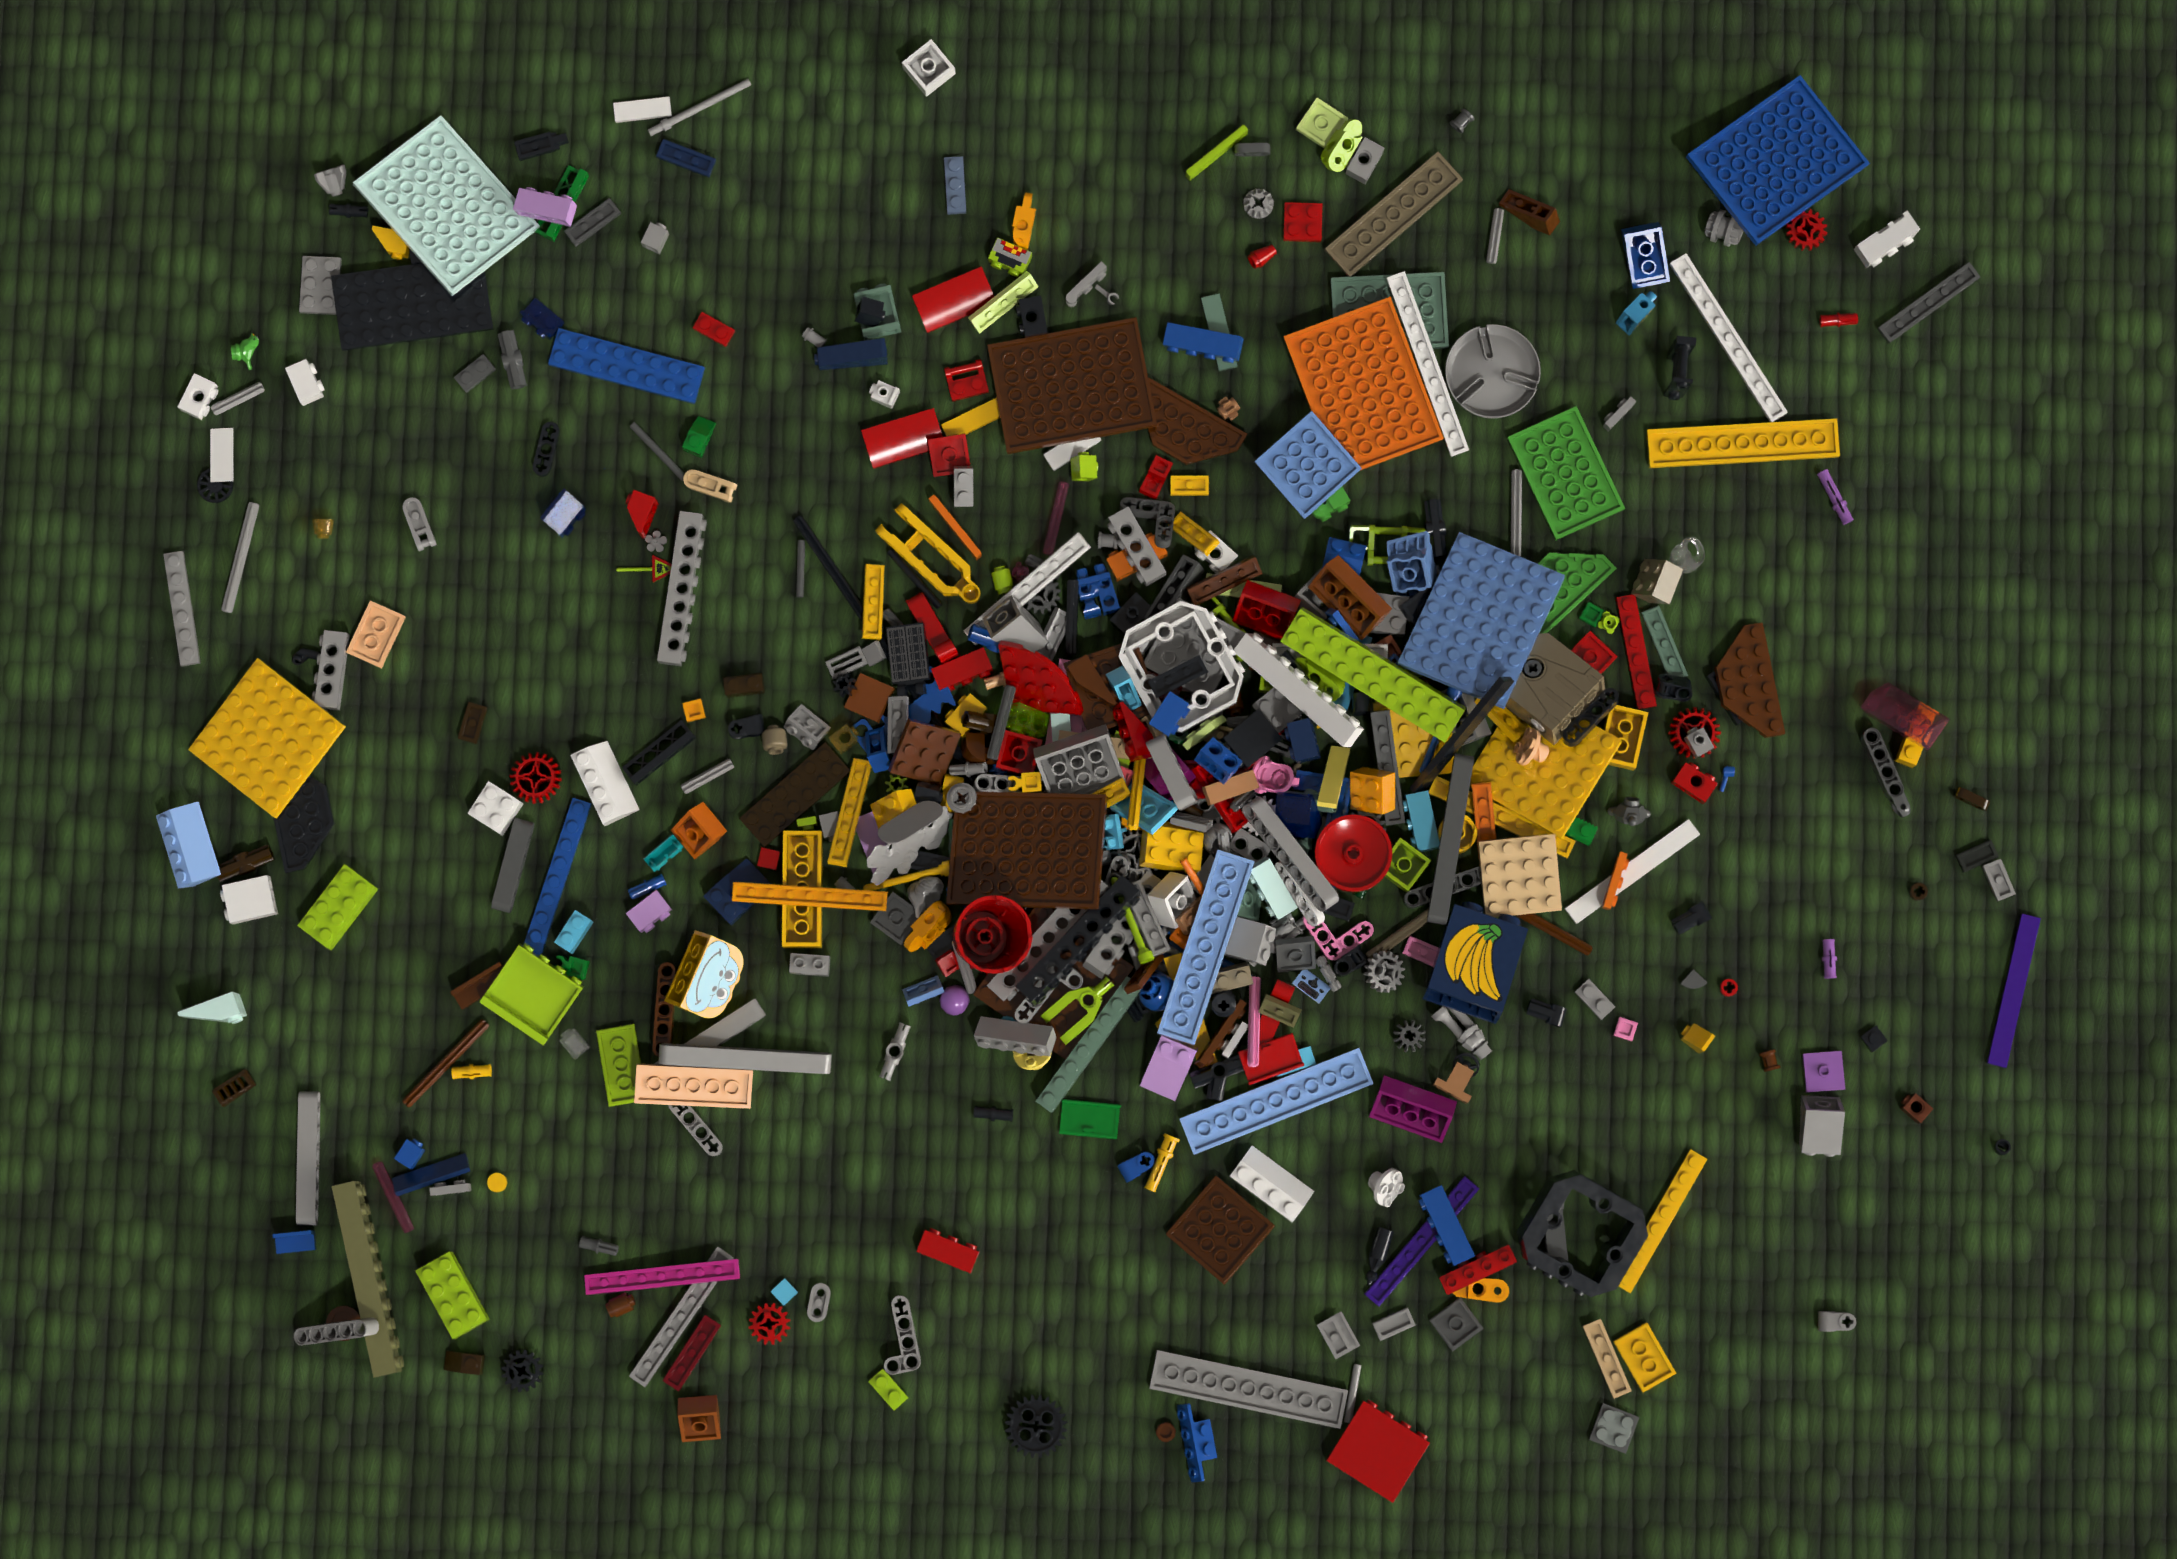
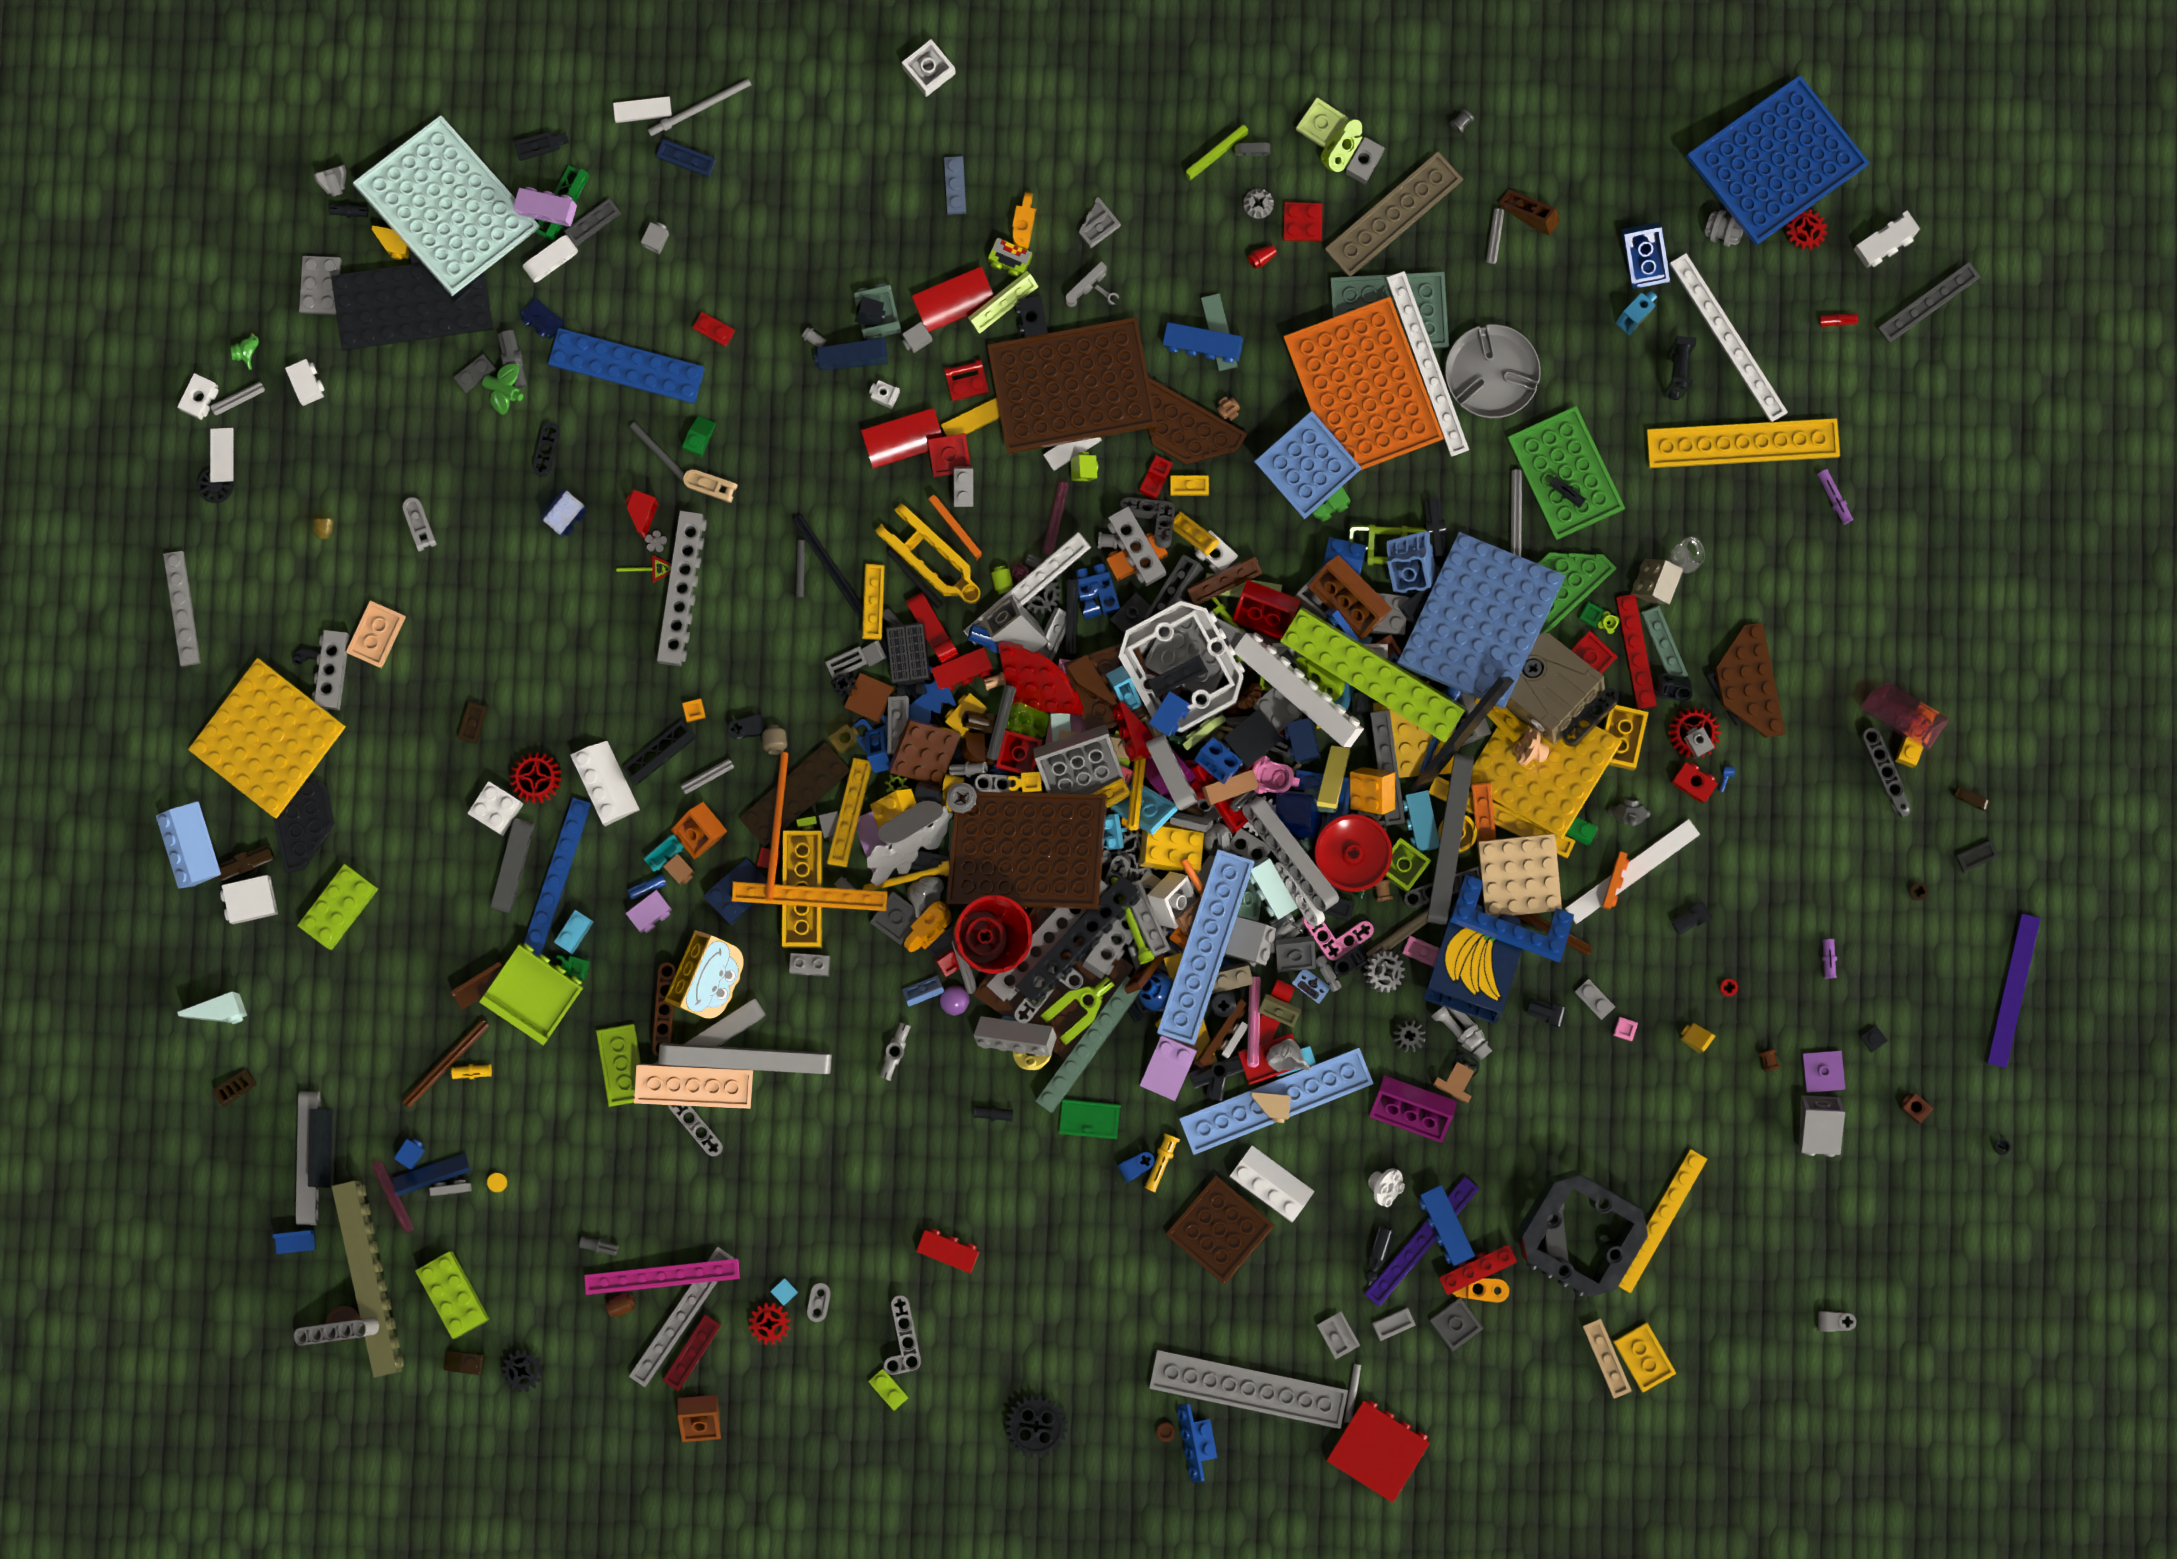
(240, 557): light grey axle -> none
(320, 1148): none -> black tile
(503, 387): none -> bright green plant
(550, 258): none -> white beam
(574, 1043): clear brick -> none
(679, 870): none -> medium nougat brick
(744, 685): dark brown brick -> none
(776, 826): none -> orange piece
(806, 727): light grey bracket -> none
(916, 338): none -> light grey brick
(1098, 224): none -> light grey wing
(1250, 696): none -> reddish brown gear
(1273, 1105): none -> tan slope
(1286, 1056): none -> light grey hair
(1383, 891): none -> medium nougat bush
(1548, 946): none -> blue plate
(1567, 492): none -> black pin
(1612, 418): light grey plate -> none
(1614, 1428): light grey piece -> none
(1693, 981): dark grey tile -> none
(1998, 880): light grey plate -> none

